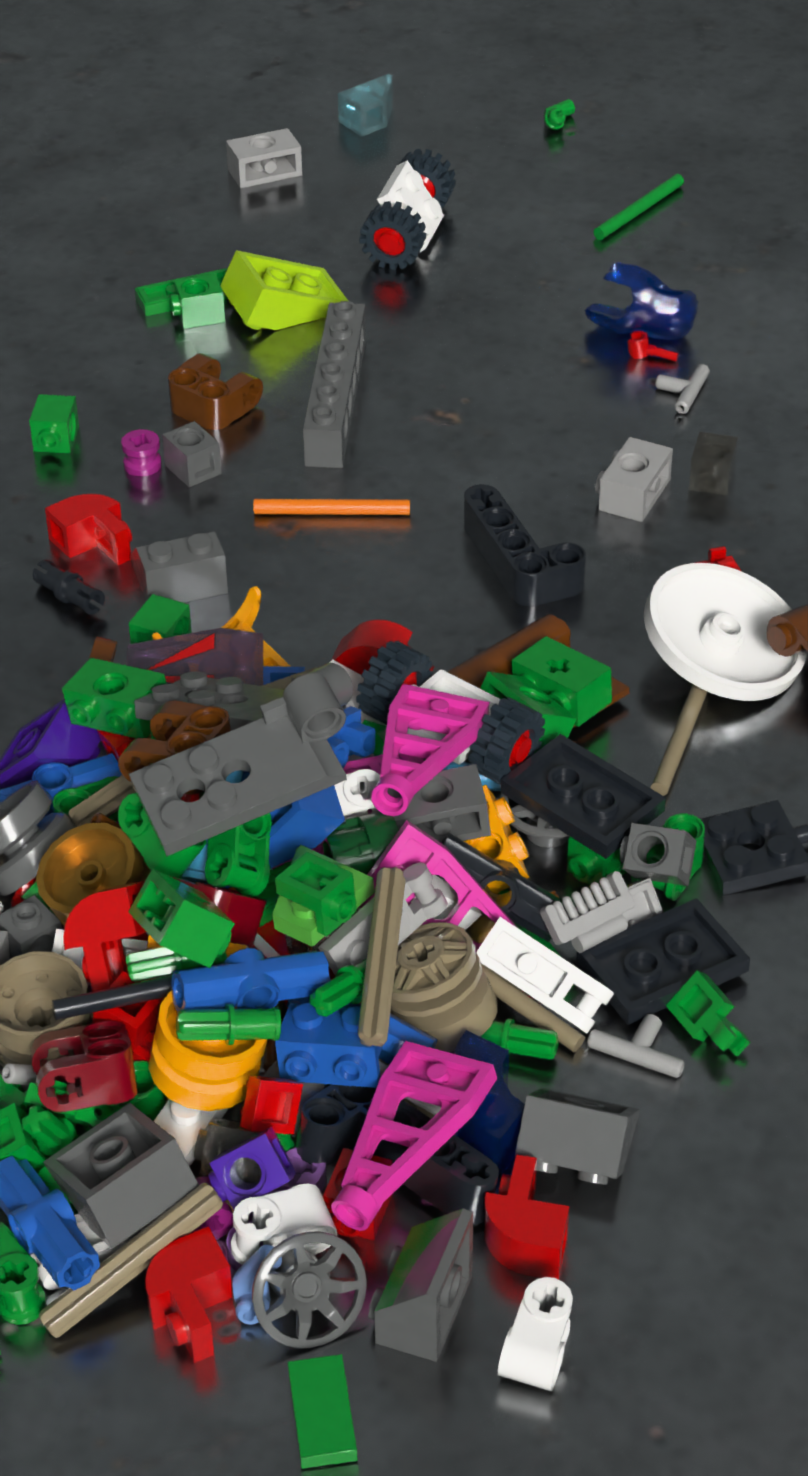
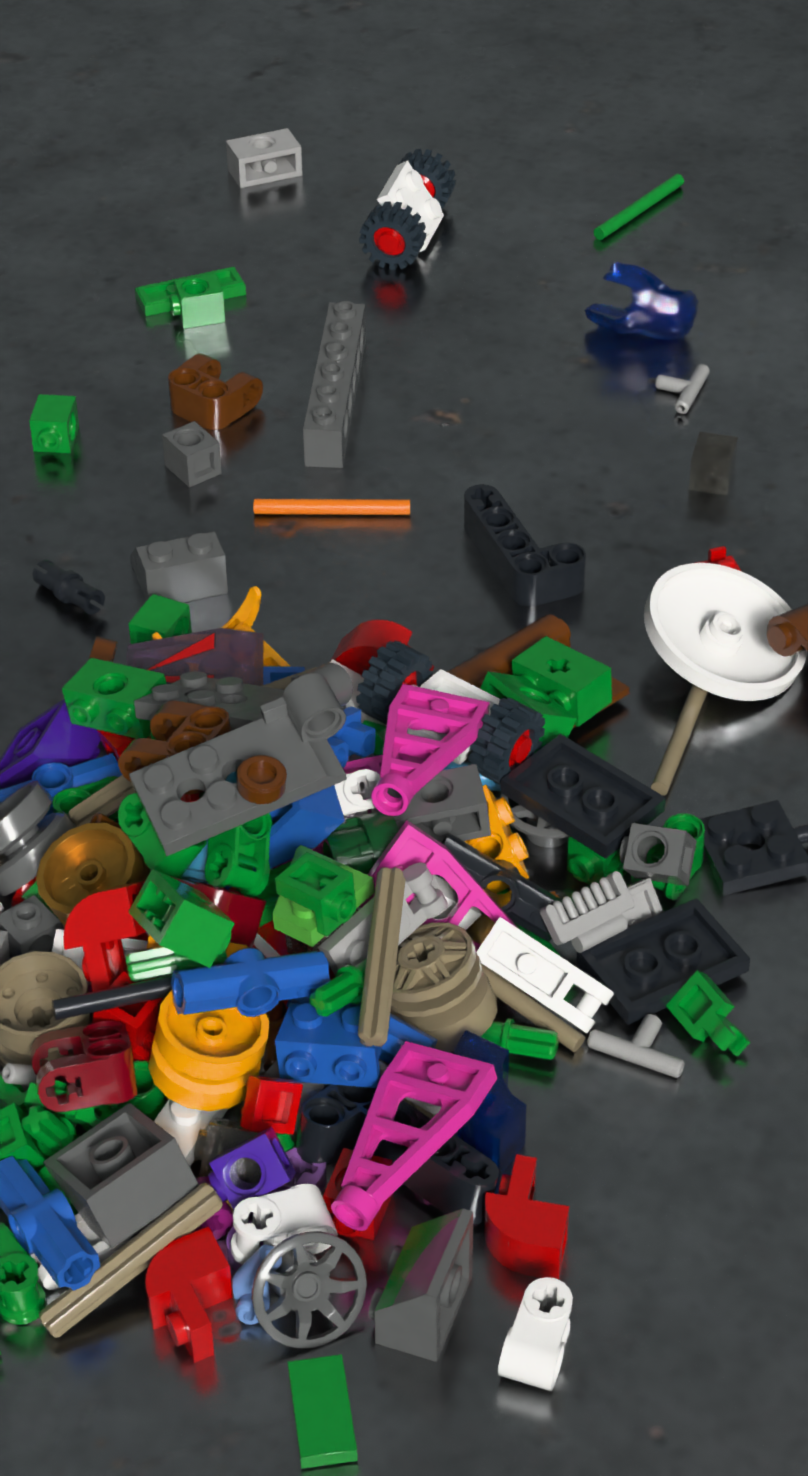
(88, 523): red brick -> none
(141, 452): magenta wheel -> none
(229, 1024): green axle -> none
(261, 779): none -> reddish brown tile
(278, 291): lime slope -> none
(367, 106): clear light blue slope -> none
(556, 114): green arm -> none
(576, 1134): dark grey slope -> none
(634, 479): light grey brick -> none
(640, 348): red hand -> none

